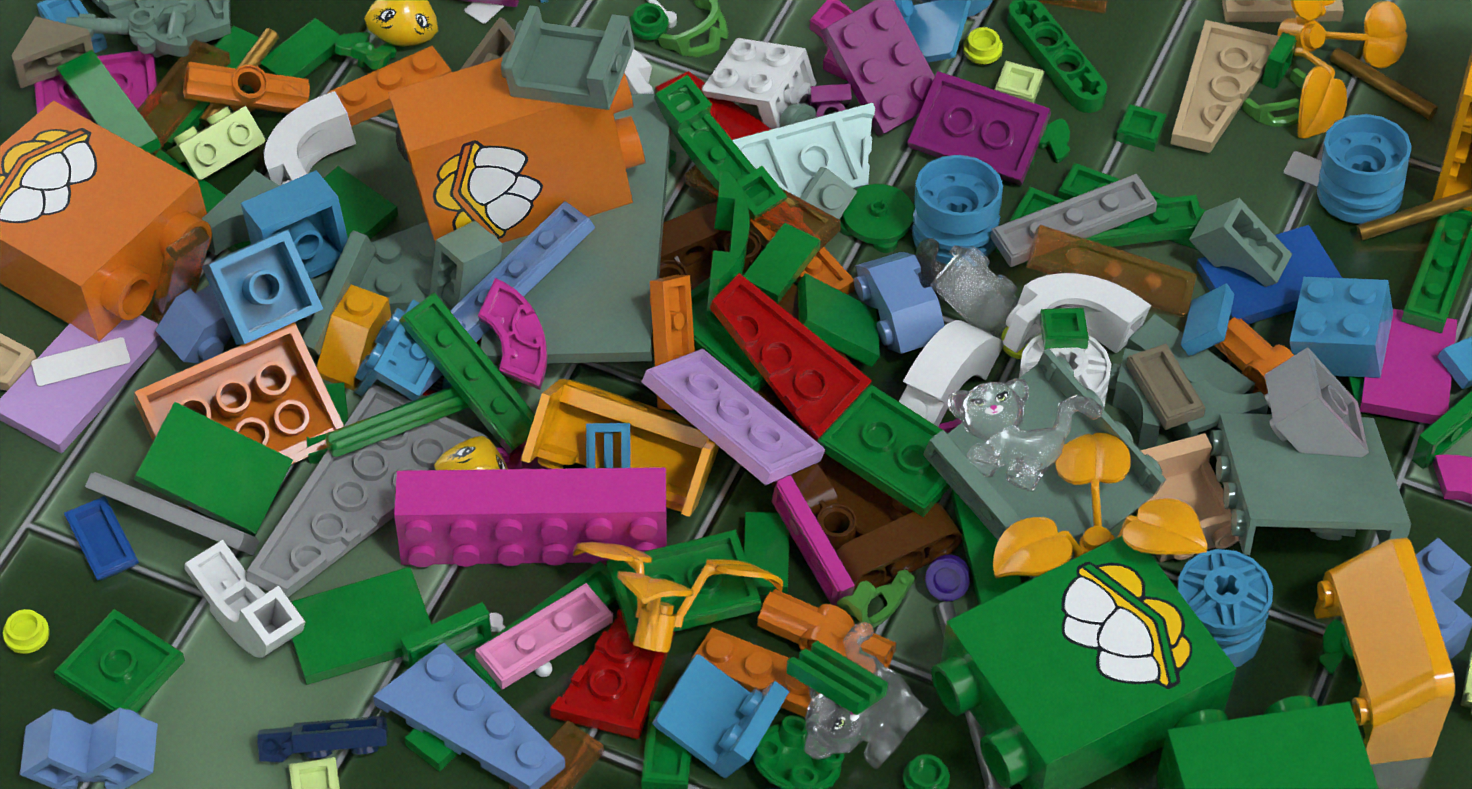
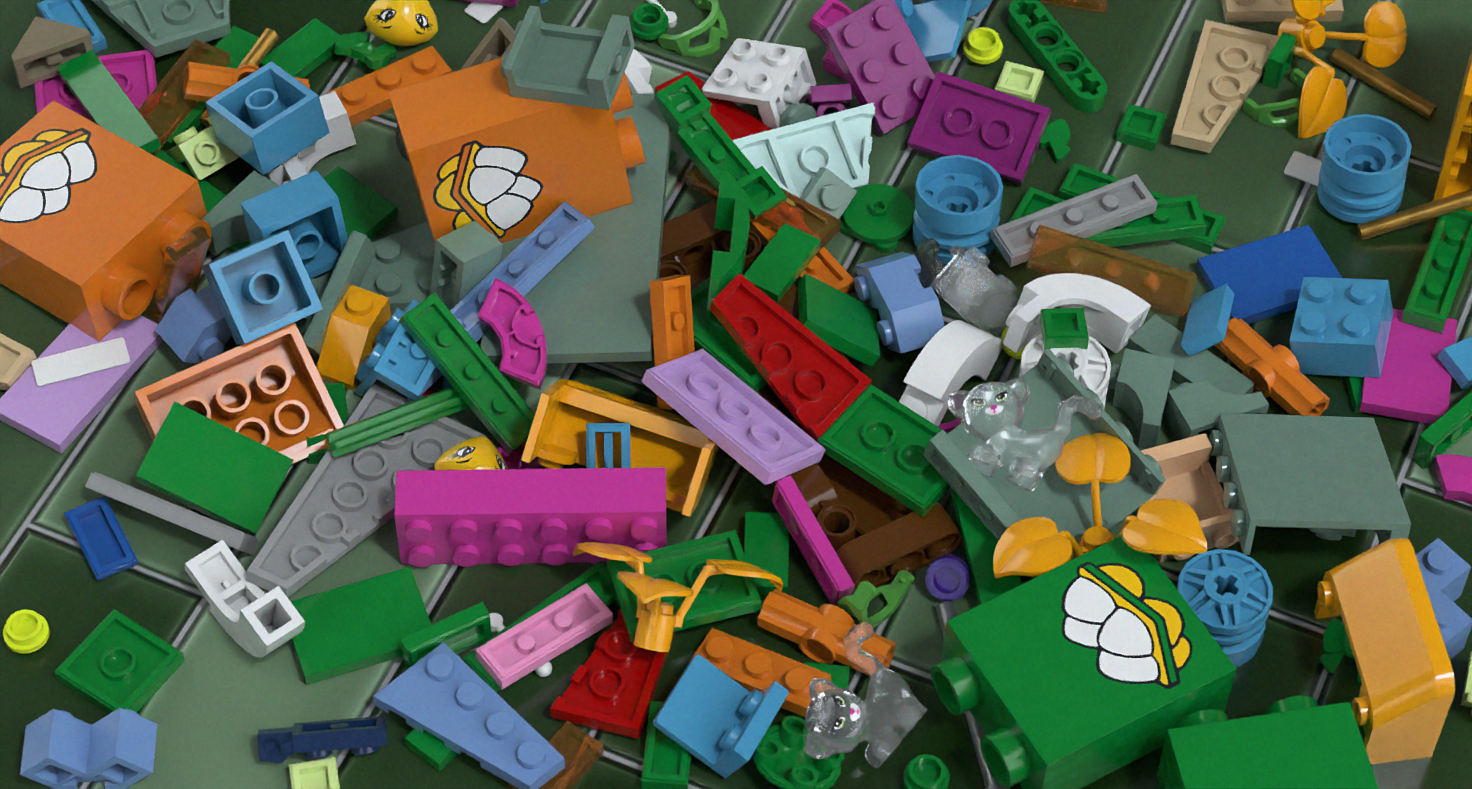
(144, 26): sand green piece -> none
(267, 117): none -> dark azure brick
(837, 678): green tile -> none
(1165, 386): dark tan tile -> none
(1240, 240): sand green arch -> none
(1314, 408): light grey slope -> none

